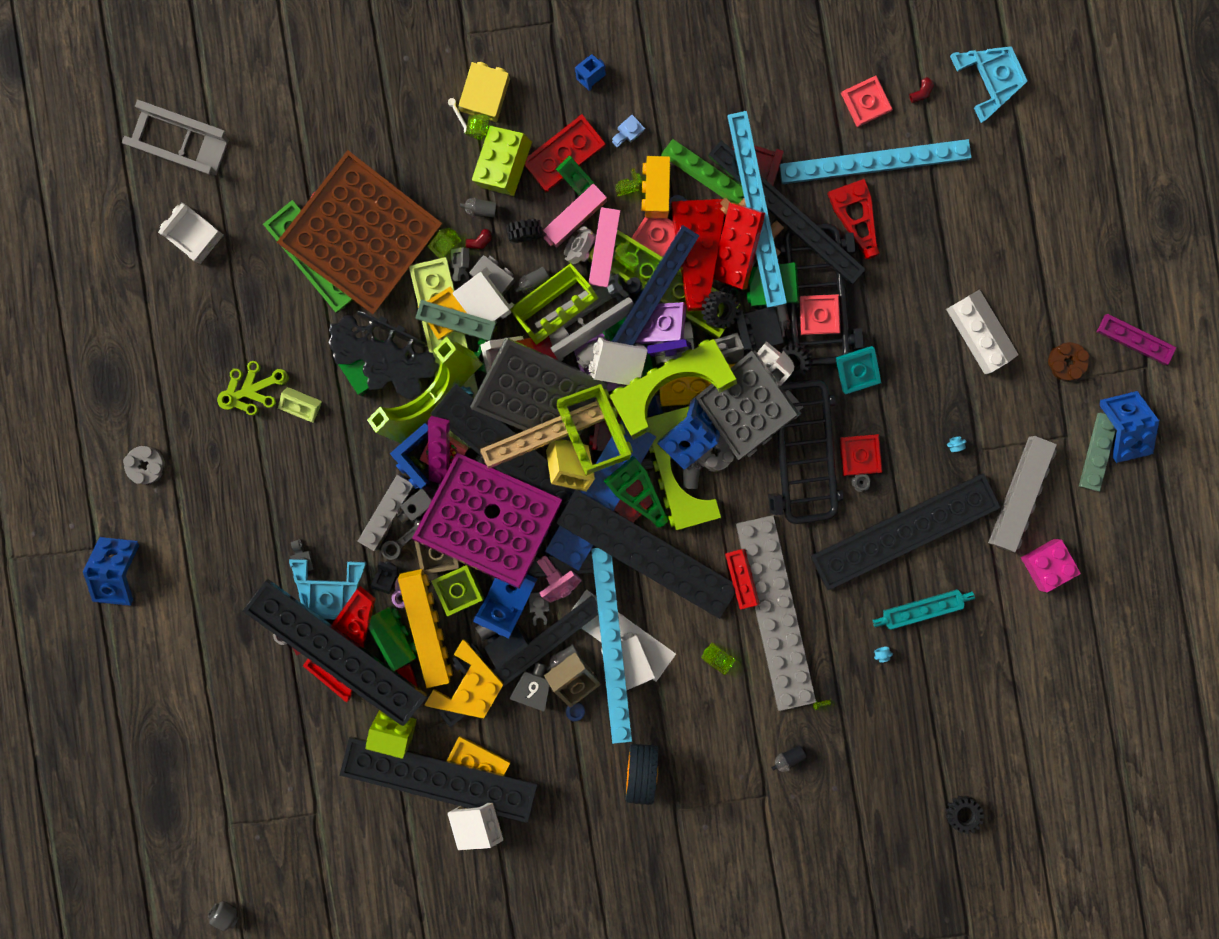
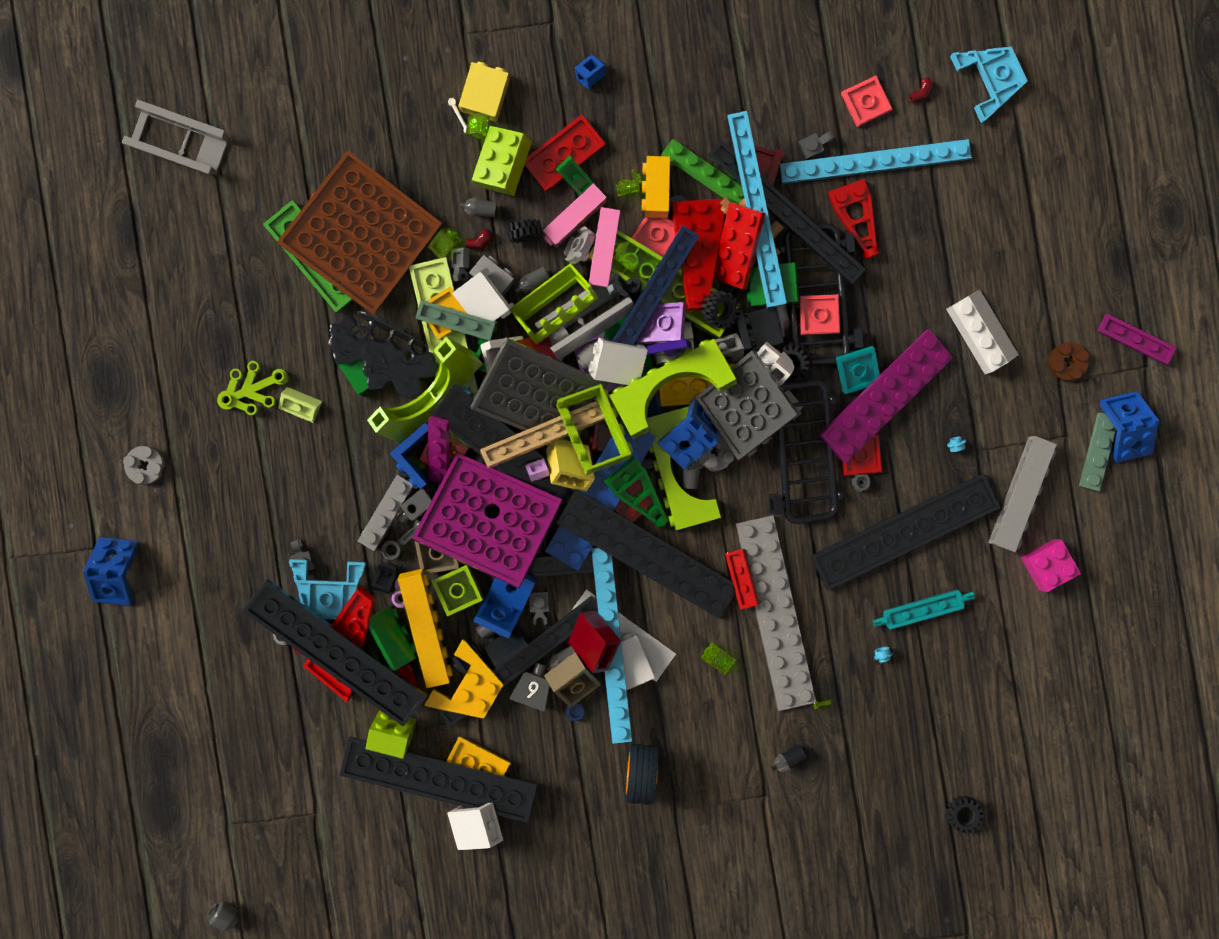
(190, 233): white panel -> none
(537, 470): none -> lavender plate
(560, 585): bright pink piece -> none
(594, 641): none -> dark red brick
(629, 130): light blue plate -> none
(813, 145): none -> dark grey plate
(886, 396): none -> magenta plate

